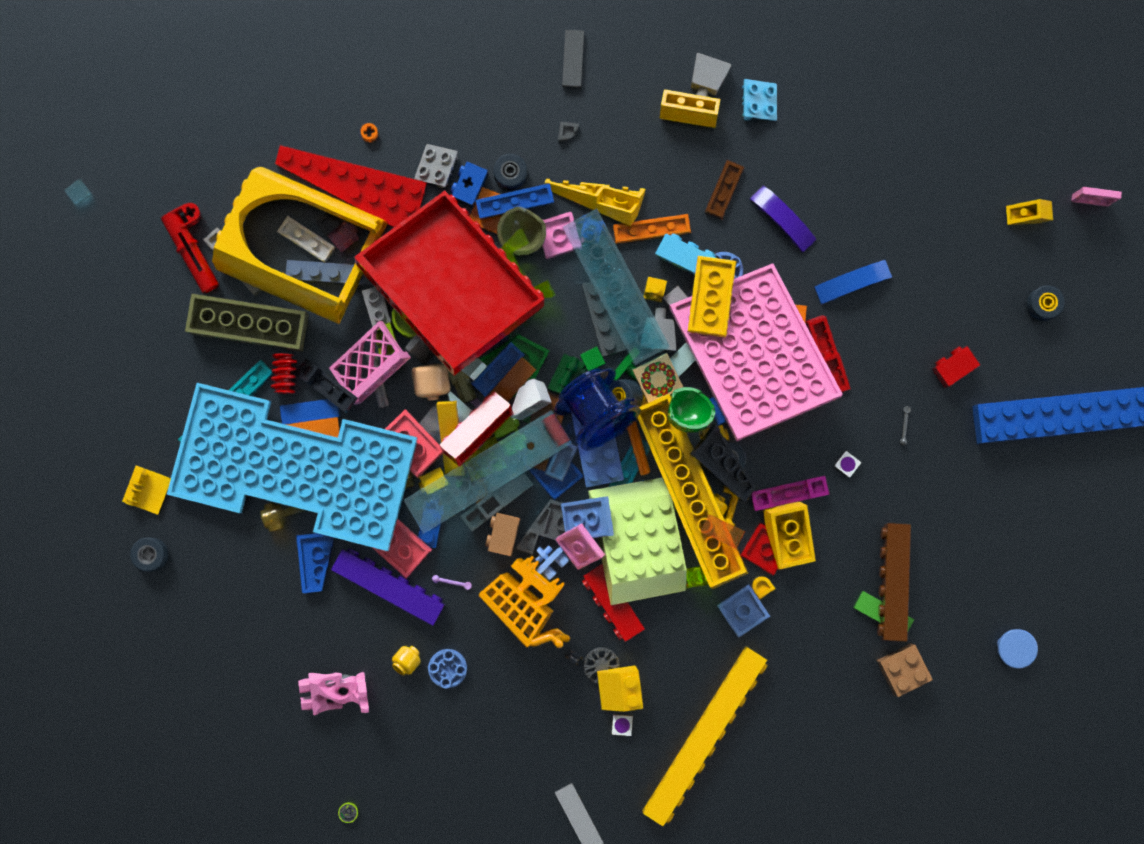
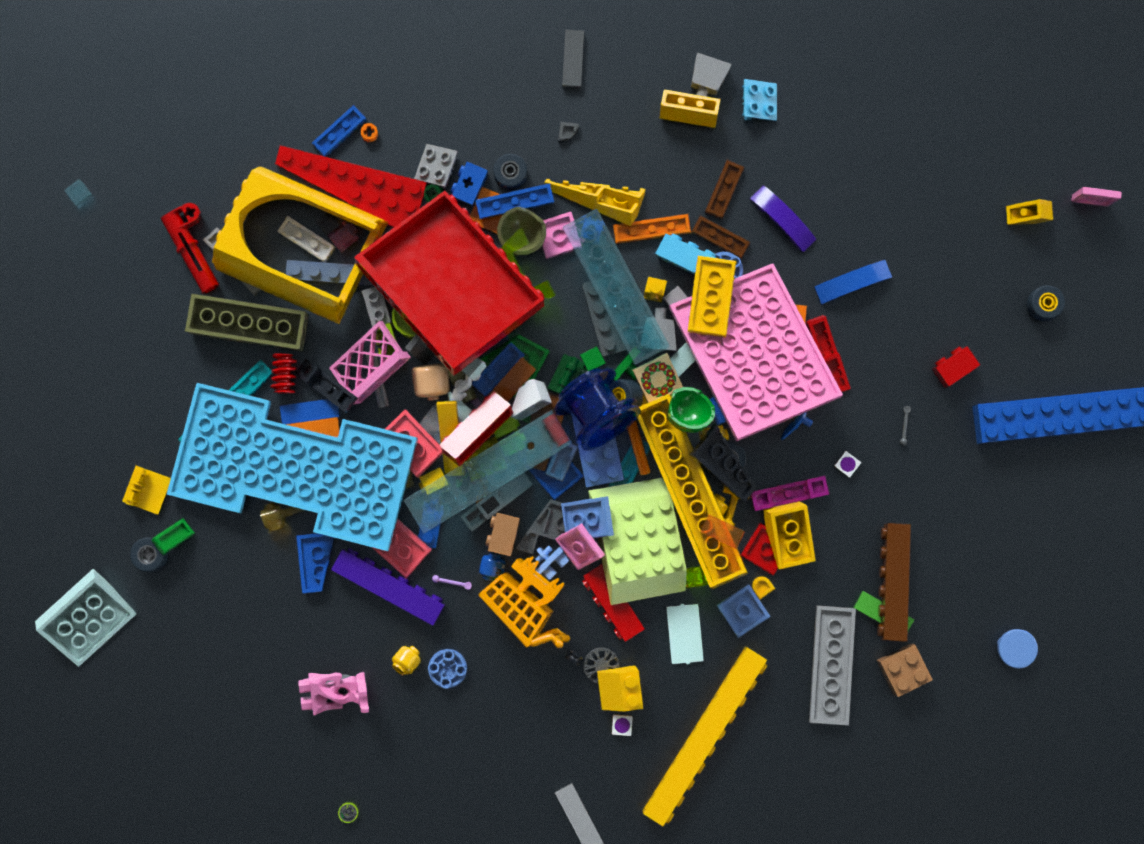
(84, 618): none -> light aqua slope
(172, 536): none -> green tile
(339, 131): none -> blue tile
(432, 191): none -> dark green tile
(462, 386): none -> white animal
(492, 566): none -> blue head
(685, 633): none -> light aqua piece
(720, 237): none -> reddish brown tile
(795, 424): none -> blue bar
(832, 665): none -> light grey plate

